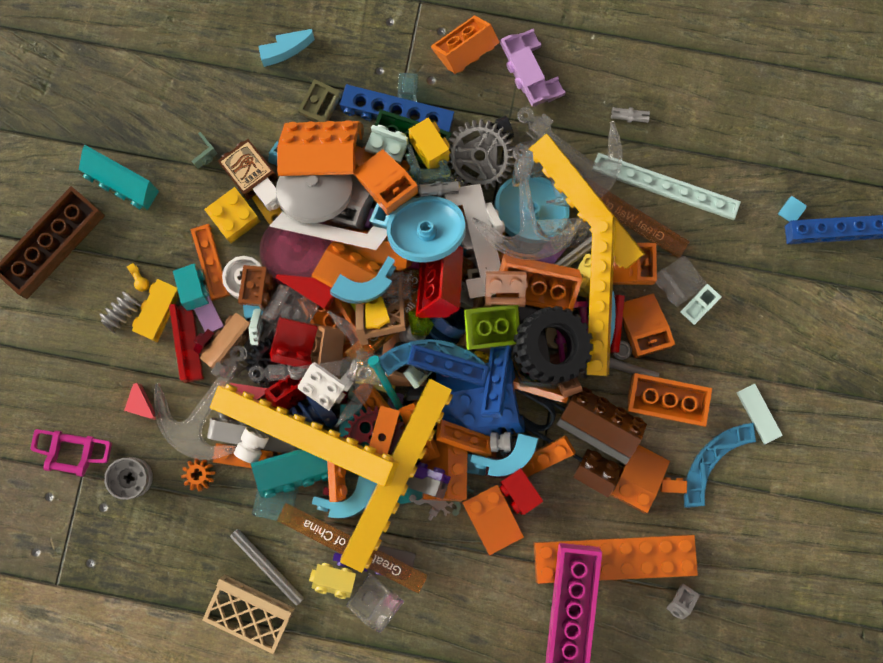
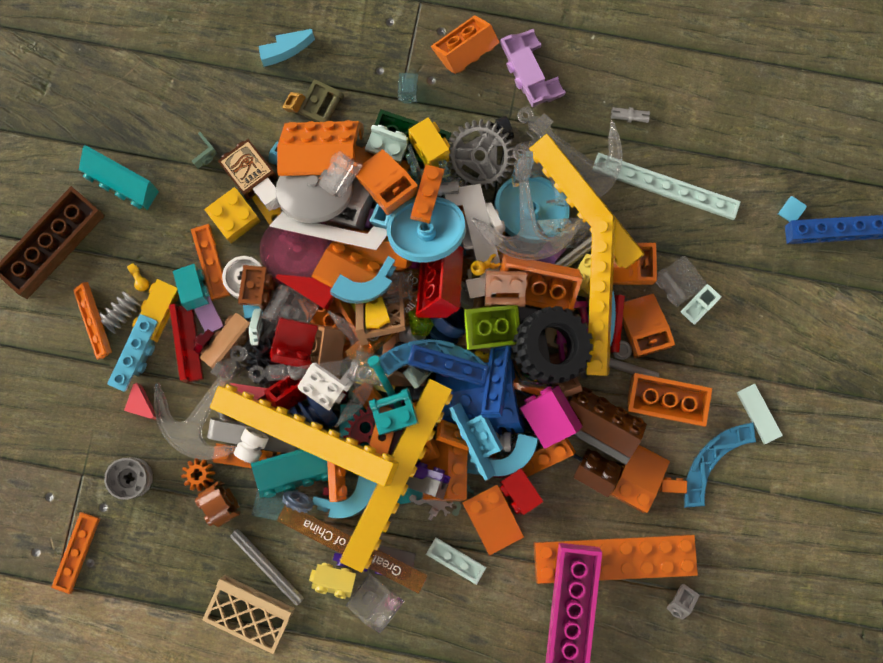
(52, 456): dark pink bar -> none
(75, 553): none -> orange tile
(92, 321): none -> orange tile
(134, 354): none -> medium azure bracket
(217, 504): none -> dark orange brick
(293, 102): none -> pearl gold tile
(297, 501): none -> sand blue gear
(339, 174): none -> clear slope
(353, 95): blue brick -> none
(396, 418): none -> teal plate
(427, 194): none -> orange plate
(456, 560): none -> light aqua tile
(478, 267): none -> yellow arm
(479, 438): none -> medium azure bracket
(550, 416): none -> dark pink brick
(645, 225): clear orange tile -> none

